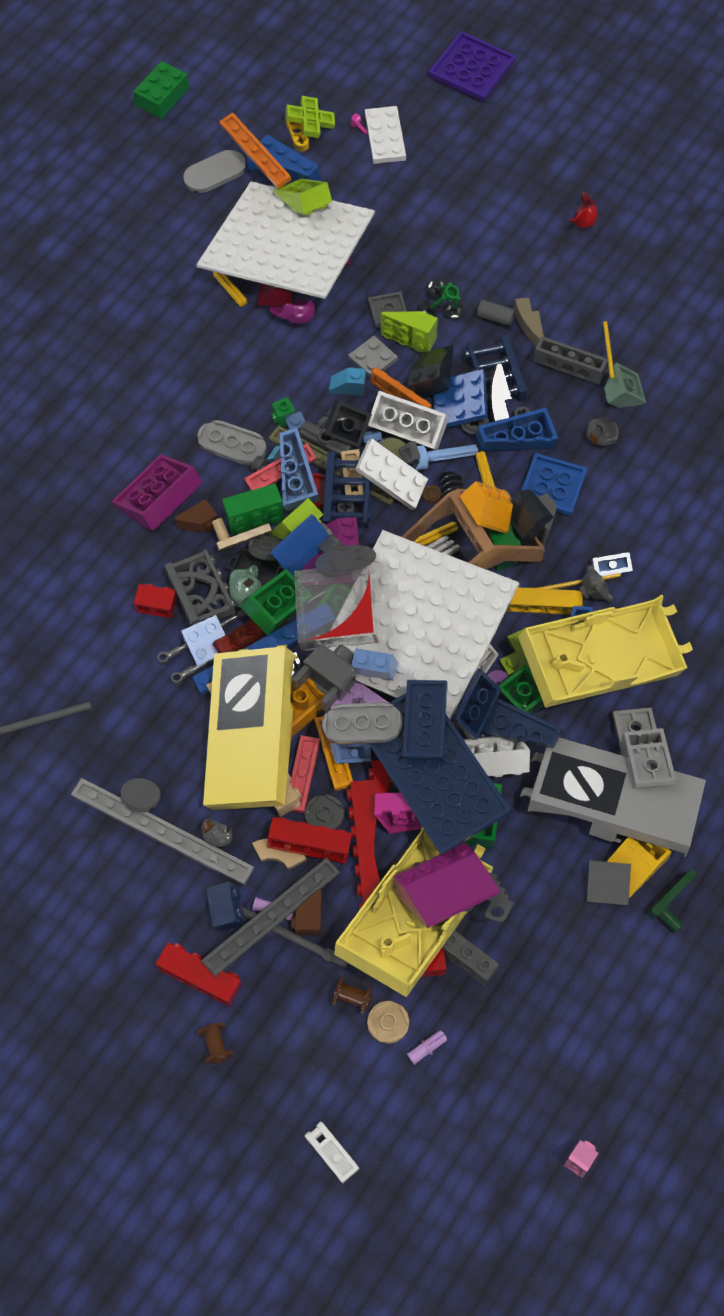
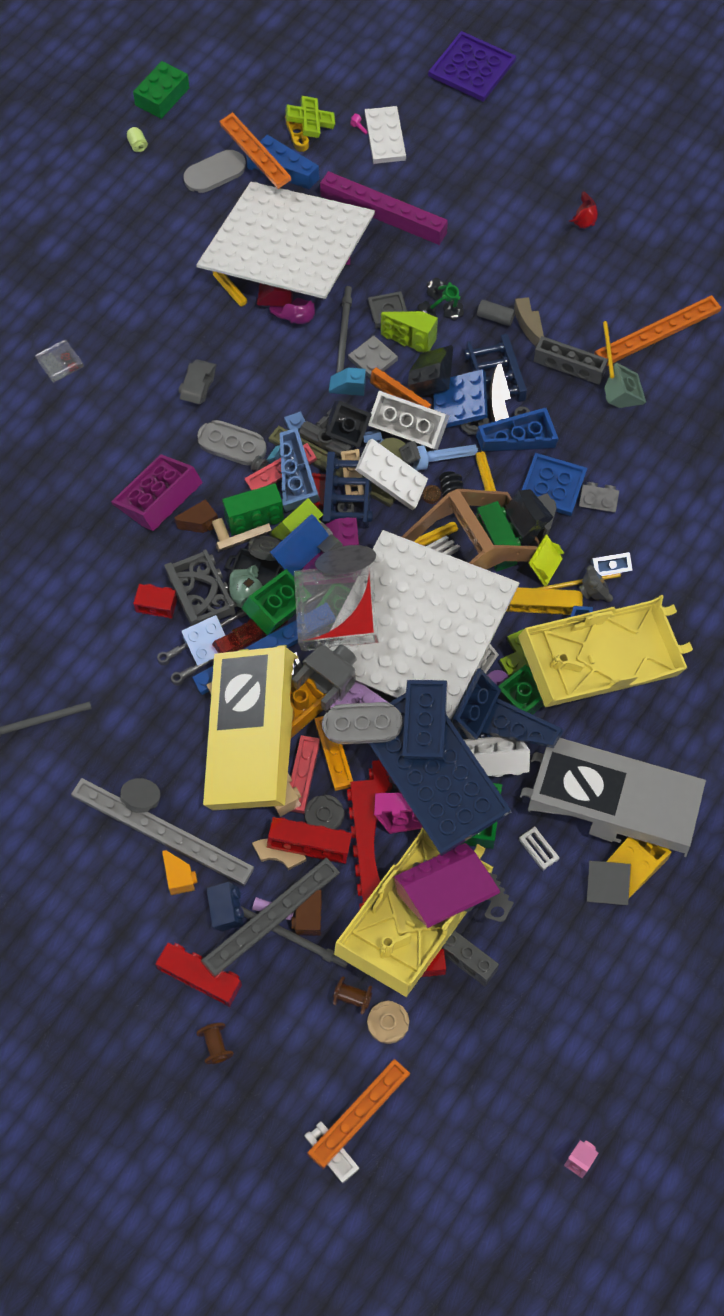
(59, 360): none -> clear tile
(136, 139): none -> yellowish green brick
(178, 874): none -> light orange slope
(197, 381): none -> dark grey brick
(216, 833): dark grey hair -> none
(280, 410): green bracket -> none
(305, 195): lime slope -> none
(346, 303): none -> dark grey bar
(351, 752): medium blue slope -> none
(358, 1114): none -> orange tile
(374, 664): medium blue brick -> none
(386, 208): none -> magenta brick
(427, 1047): lavender axle -> none
(488, 506): light orange slope -> none
(546, 559): none -> neon yellow piece
(548, 862): none -> white tile
(598, 497): none -> flat silver bracket
(602, 431): dark grey hair -> none
(644, 747): light grey bracket -> none
(660, 908): dark green piece -> none
(661, 329): none -> orange plate

